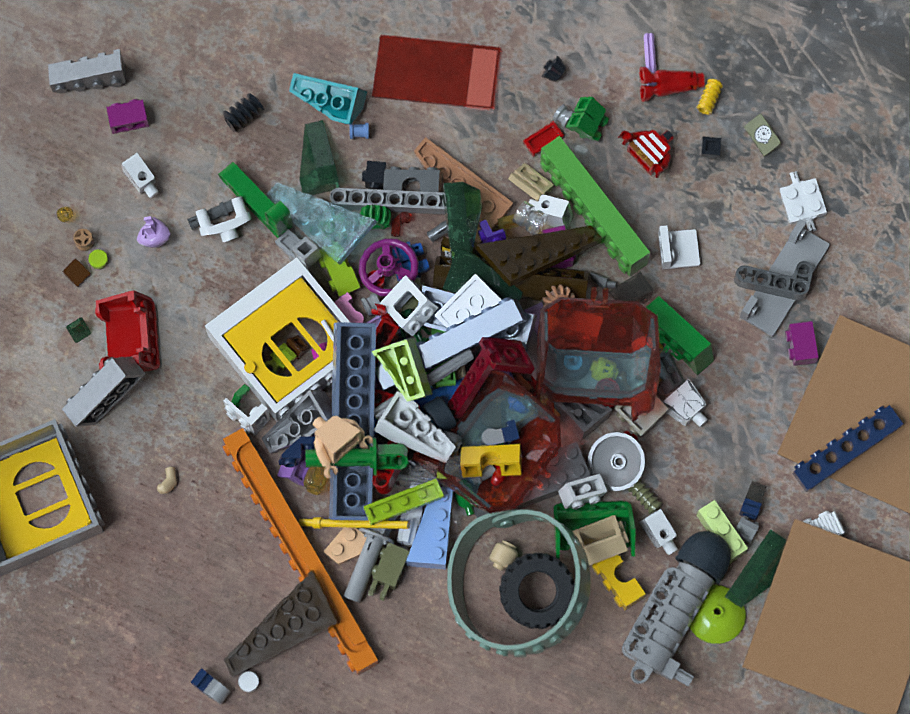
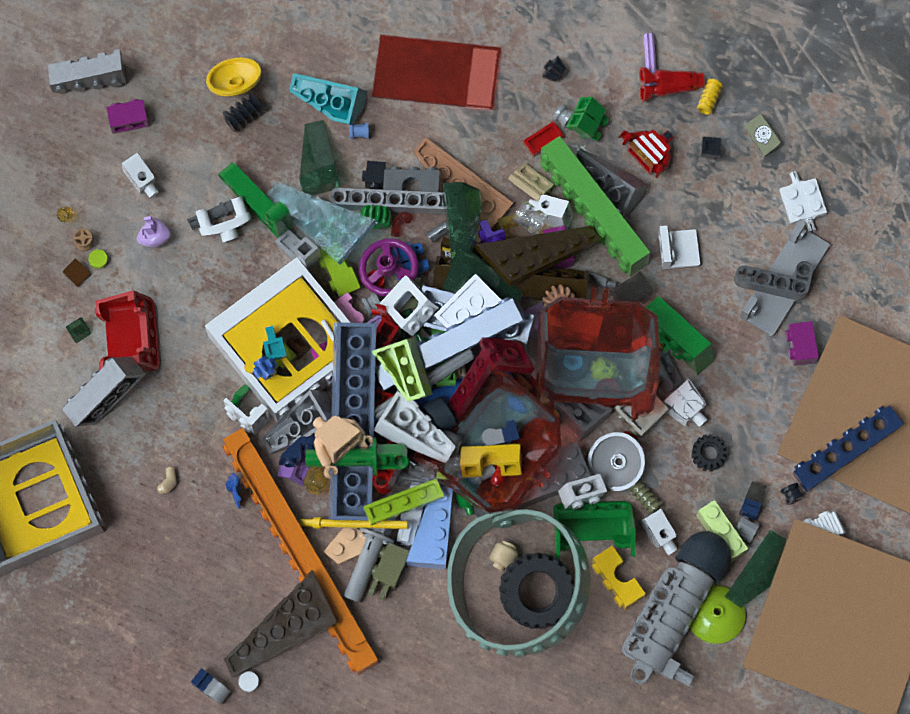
(233, 77): none -> yellow dish
(233, 486): none -> blue plate
(265, 368): none -> blue gear
(274, 346): none -> teal plate
(604, 548): tan window -> none
(618, 185): none -> flat silver wedge
(713, 442): none -> black tyre
(792, 494): none -> black wheel

